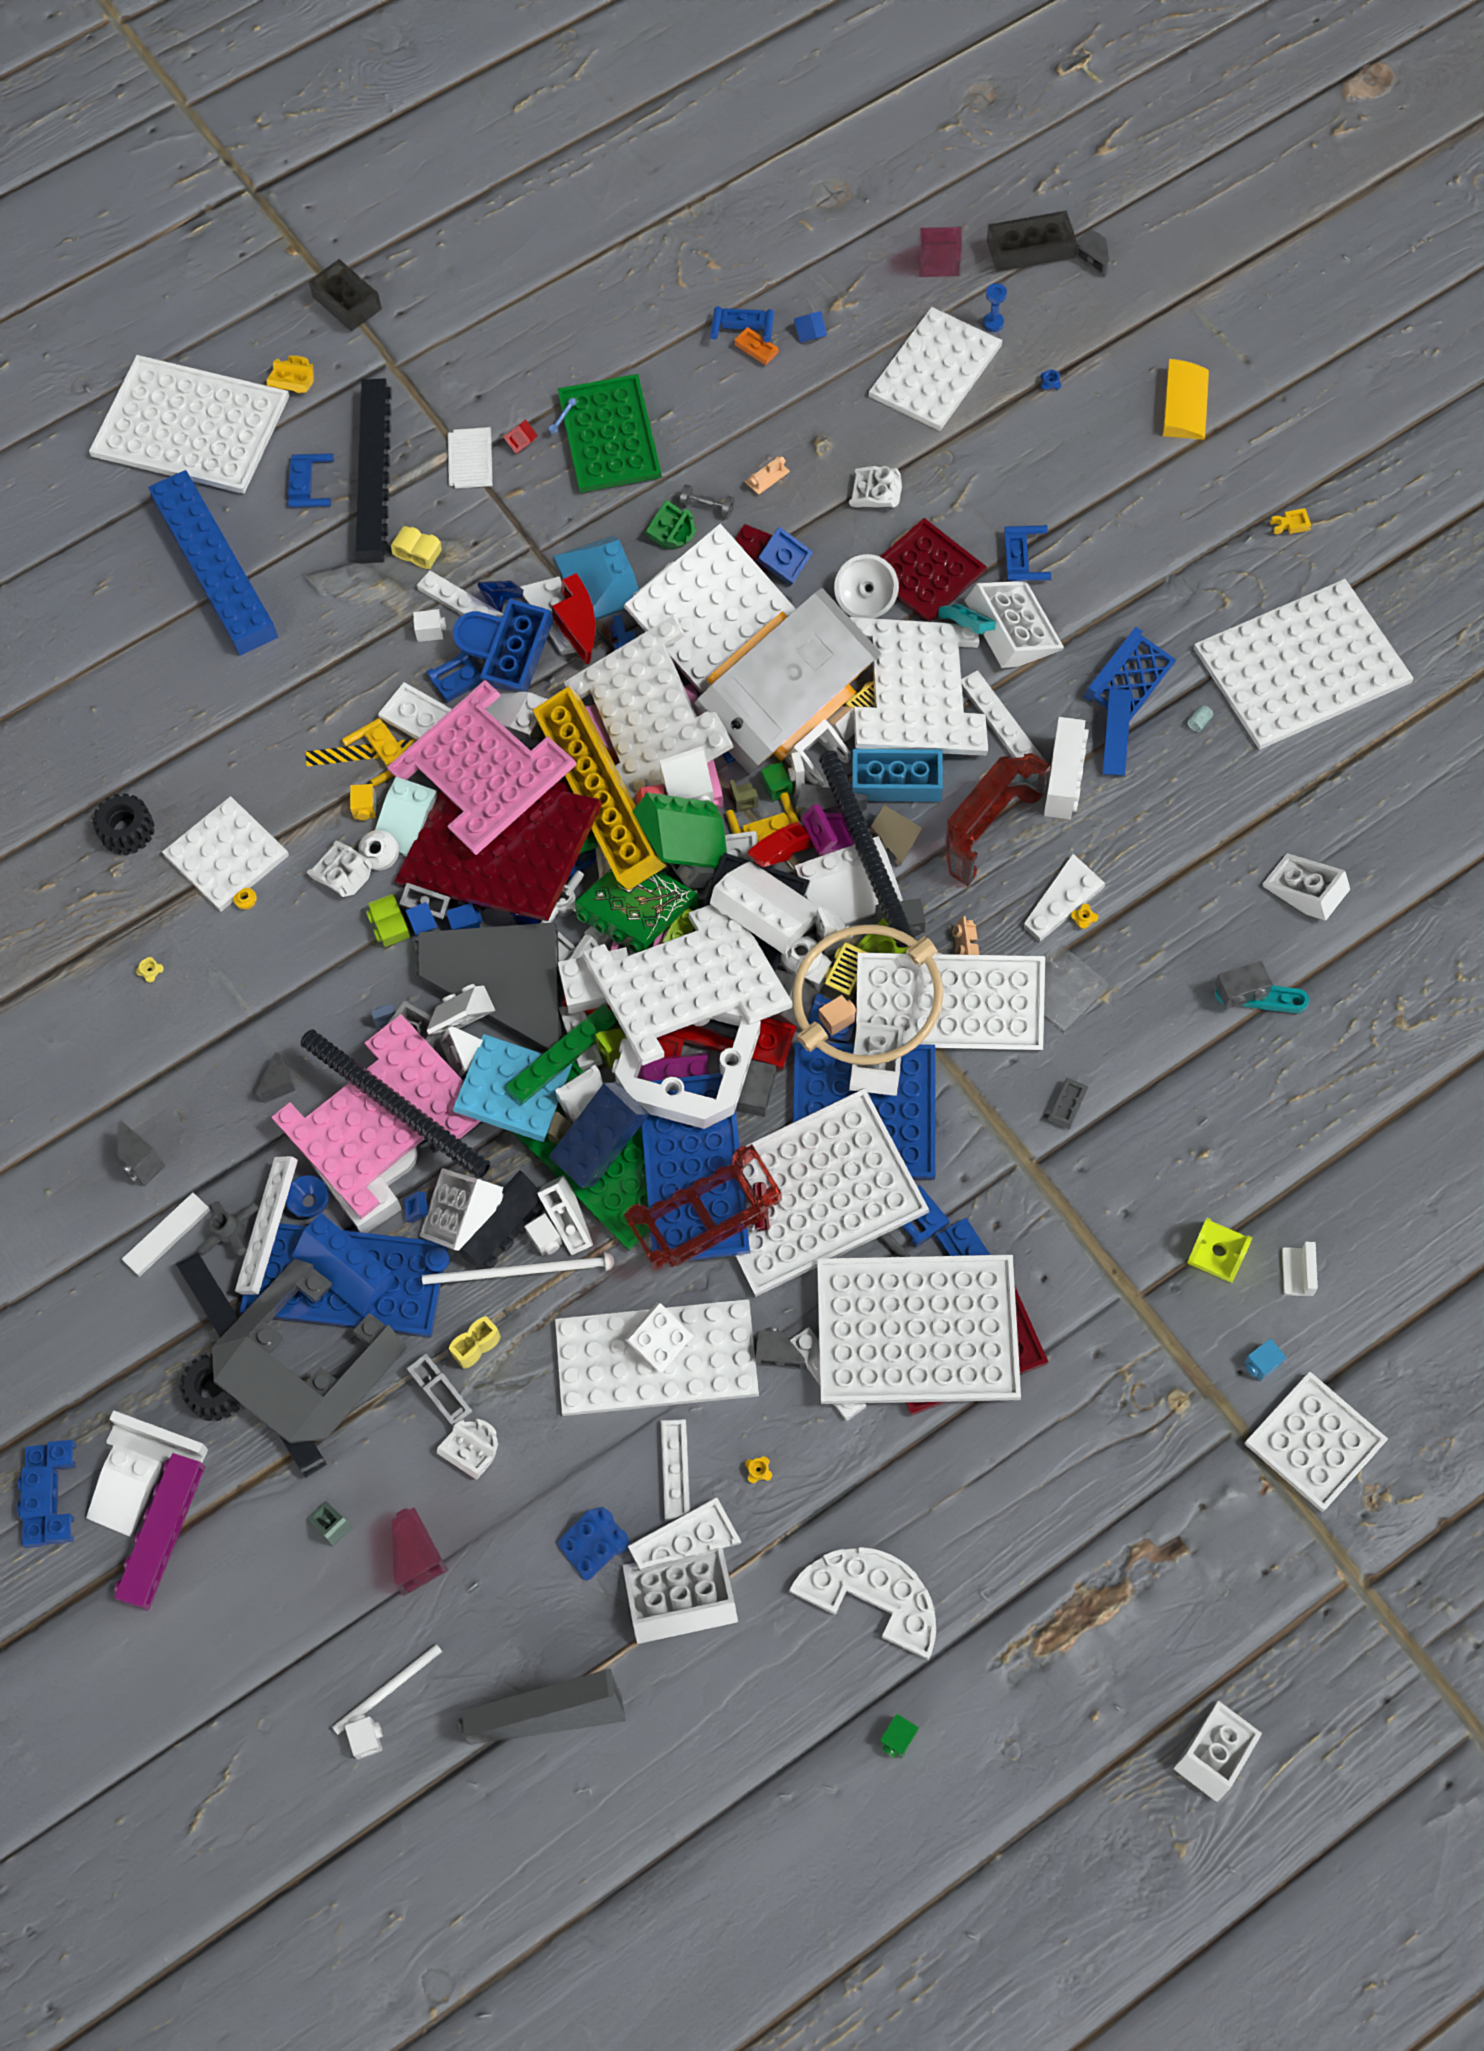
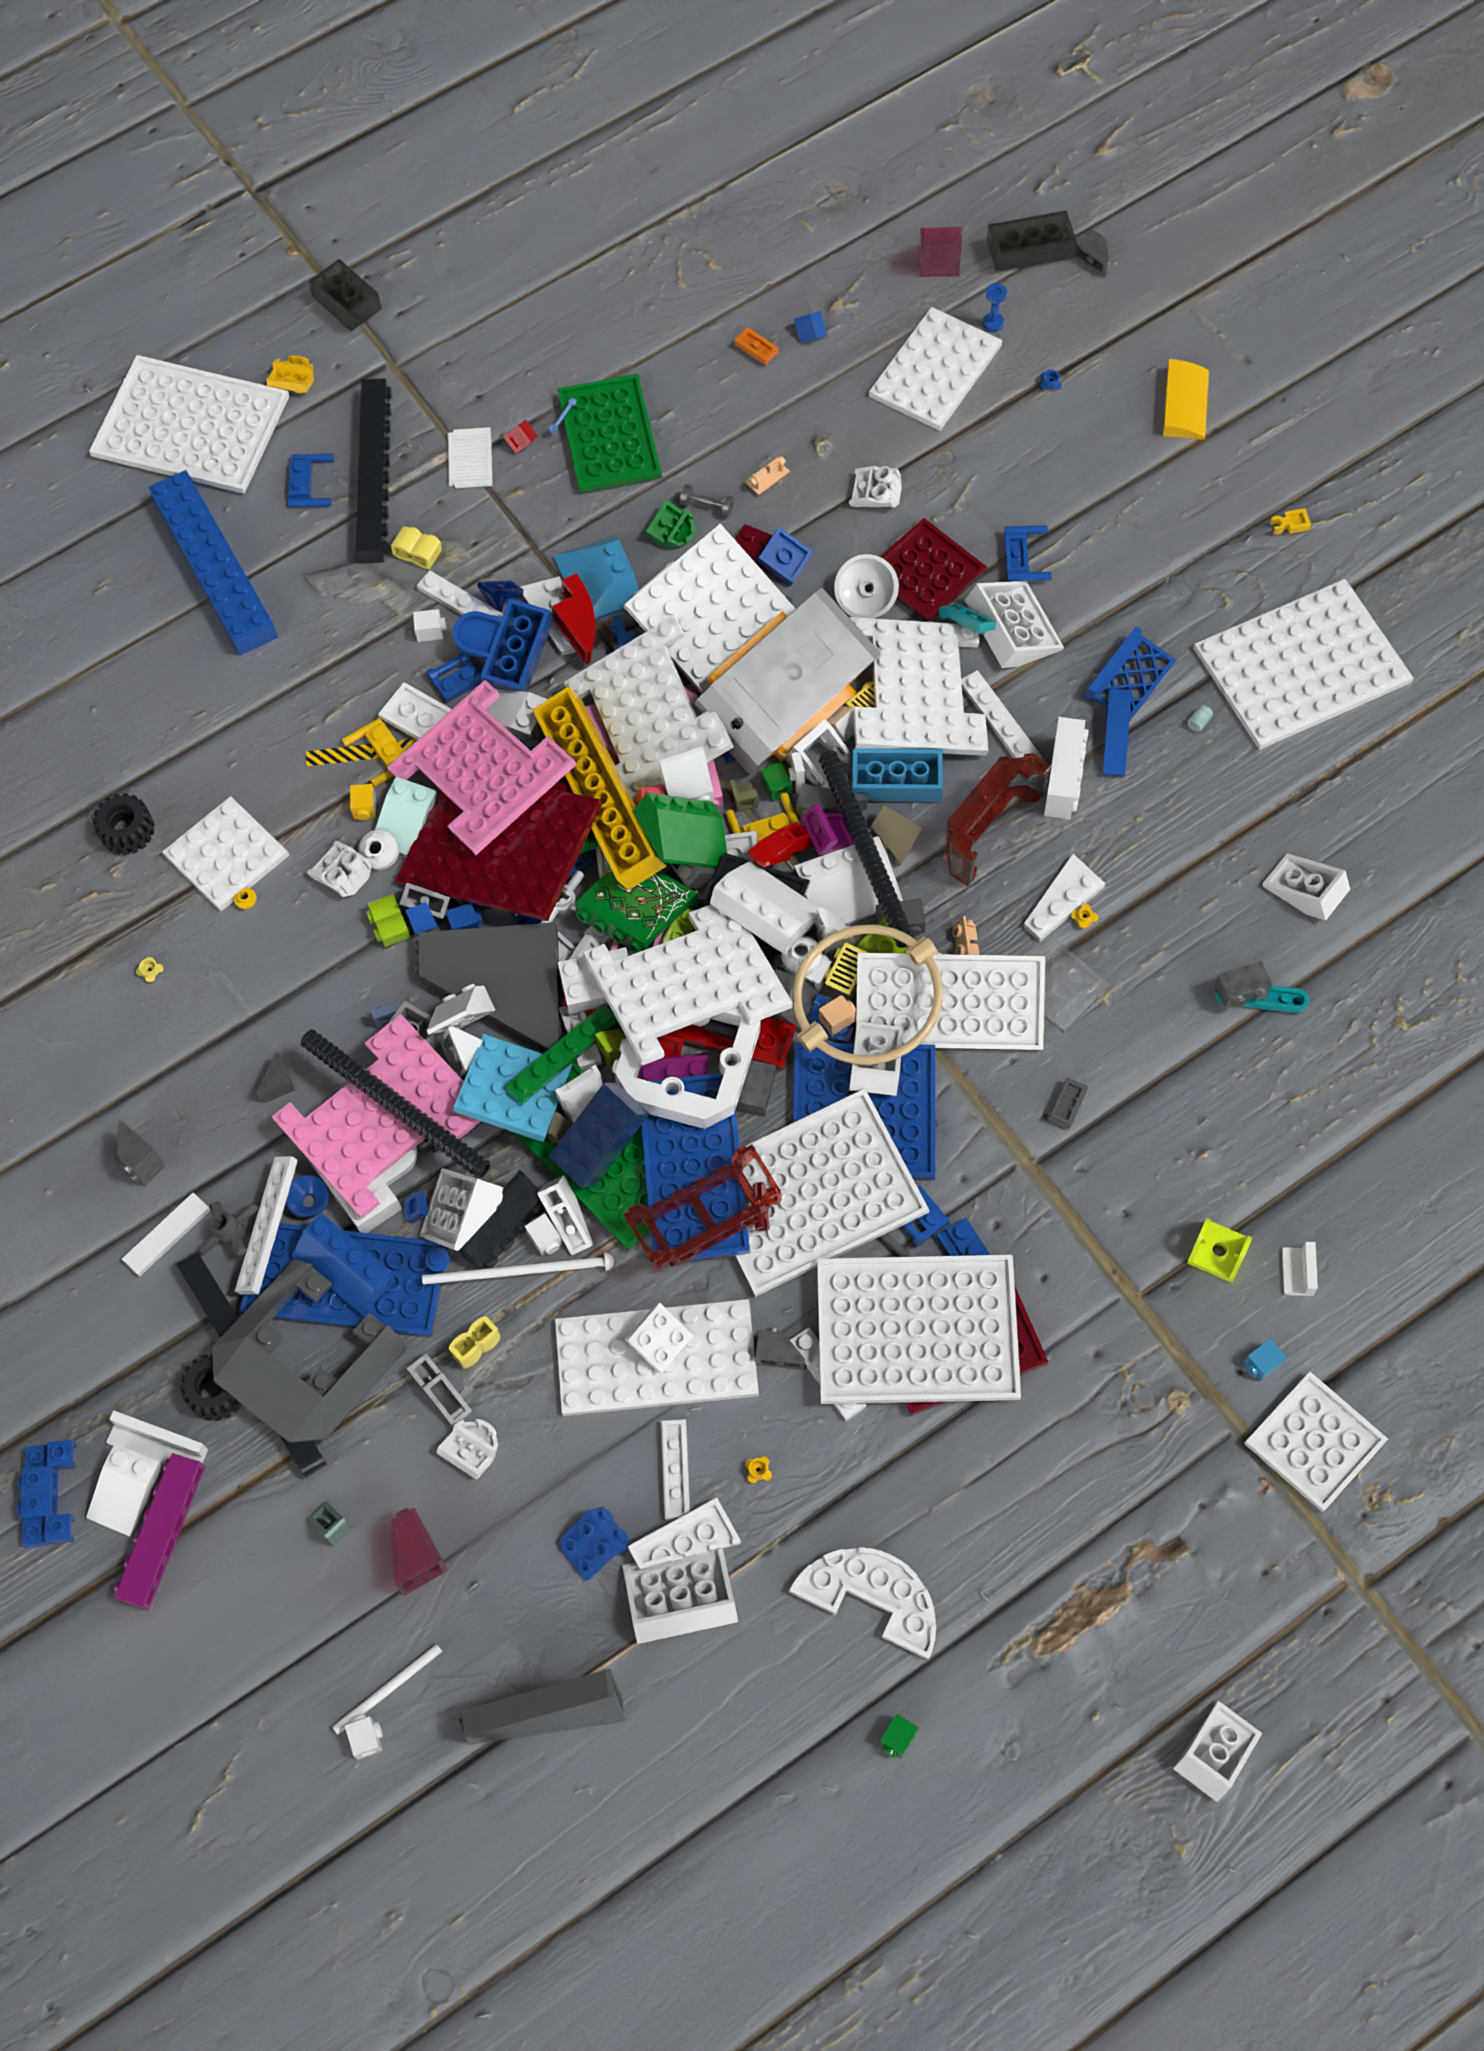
(741, 320): blue plate -> none

